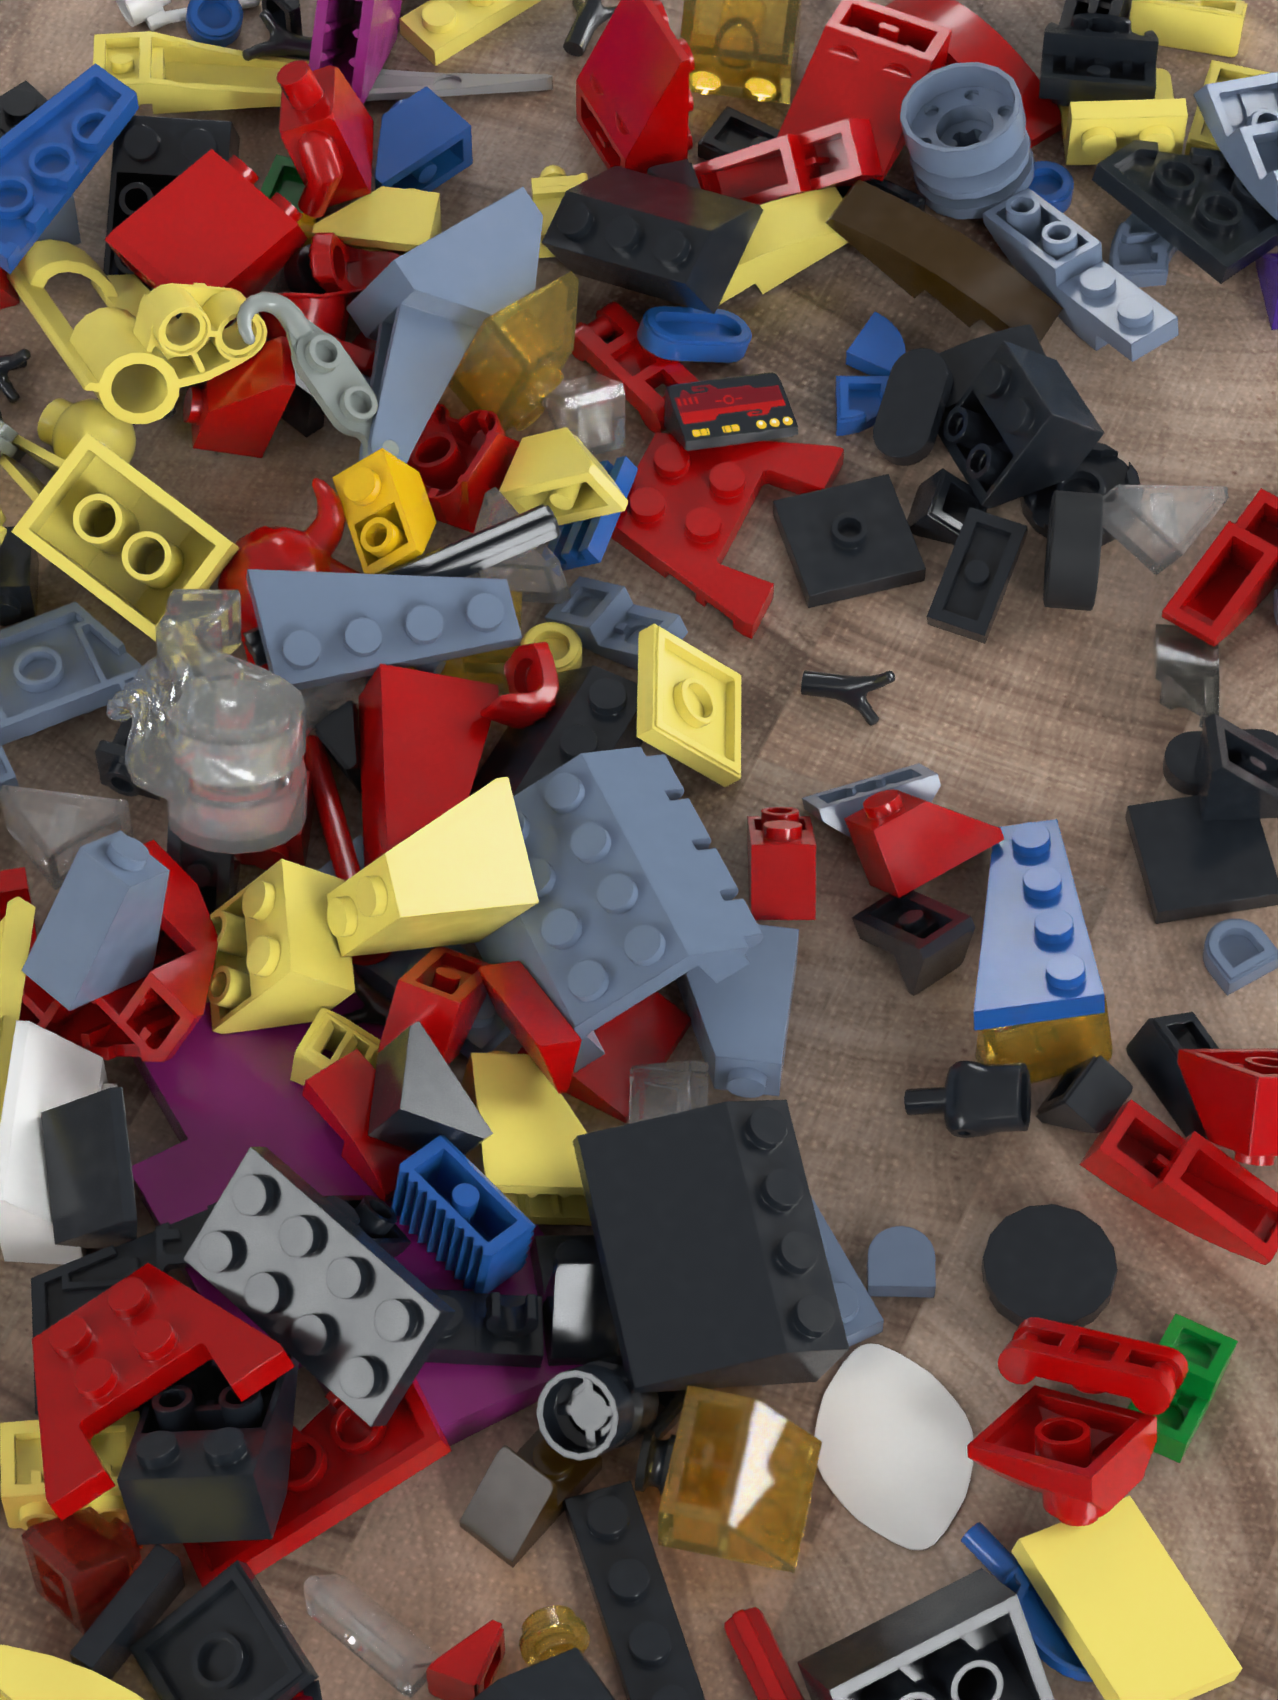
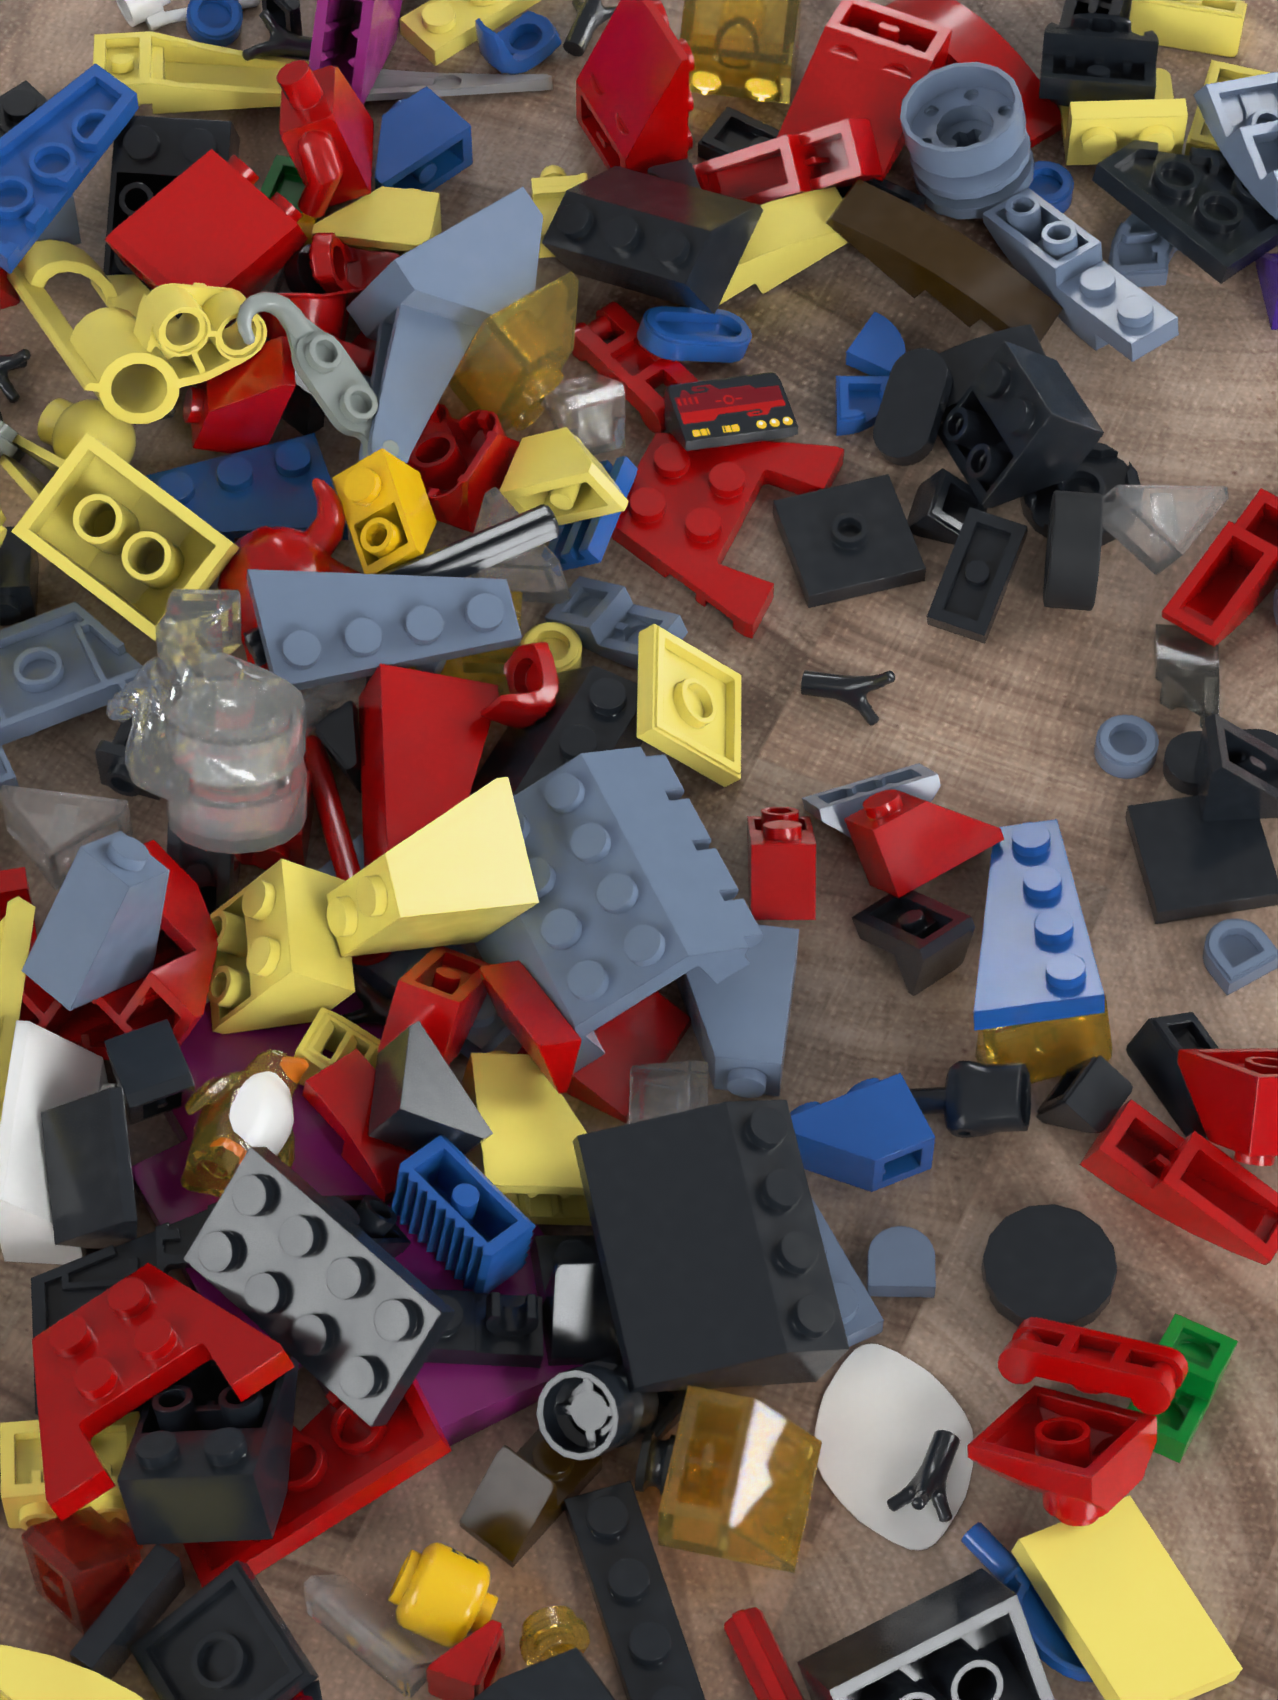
(150, 1071): none -> black slope
(242, 1113): none -> animal
(252, 487): none -> blue wing
(442, 1594): none -> yellow head
(518, 45): none -> blue hair
(866, 1135): none -> blue slope
(931, 1477): none -> black bar
(1126, 746): none -> sand blue tile

